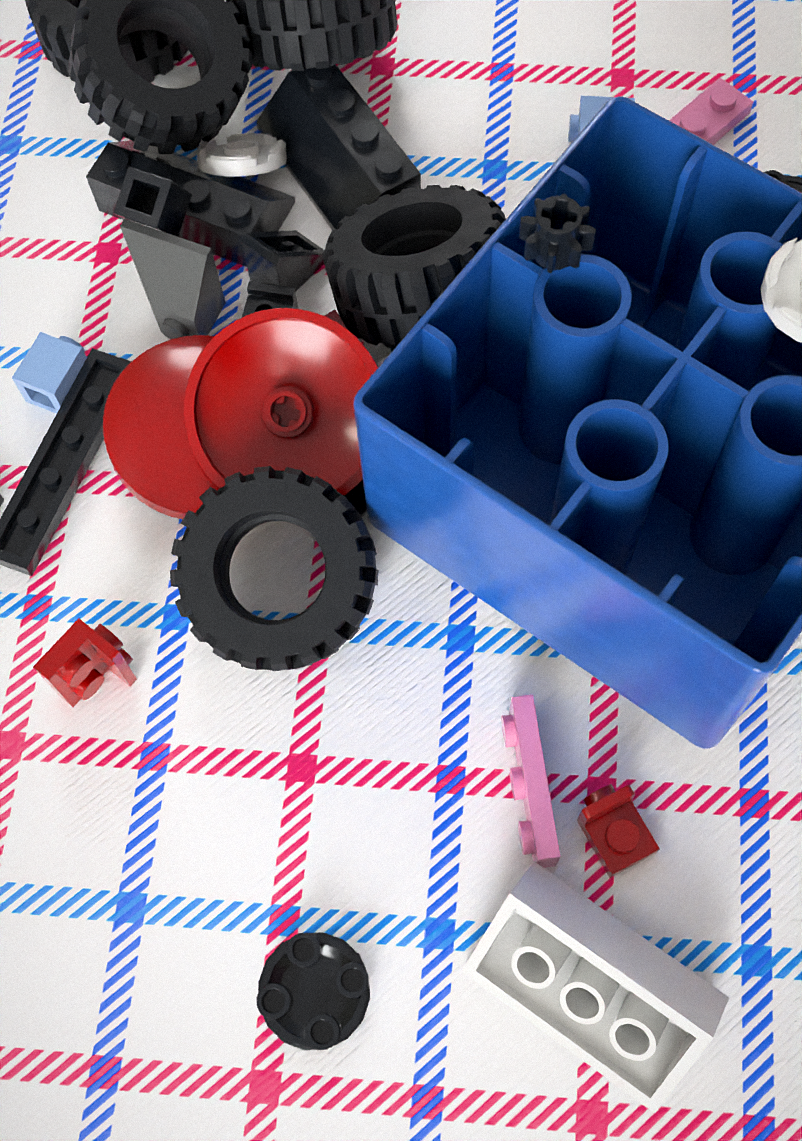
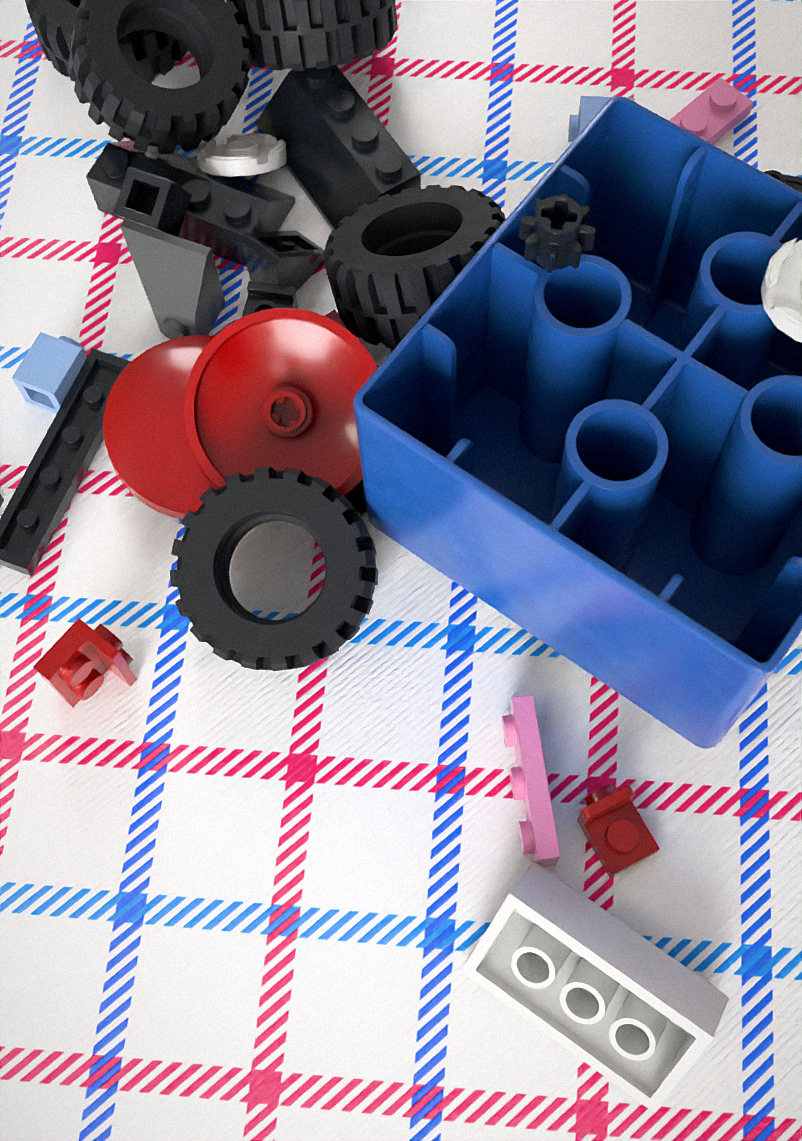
(313, 991): black dish -> none

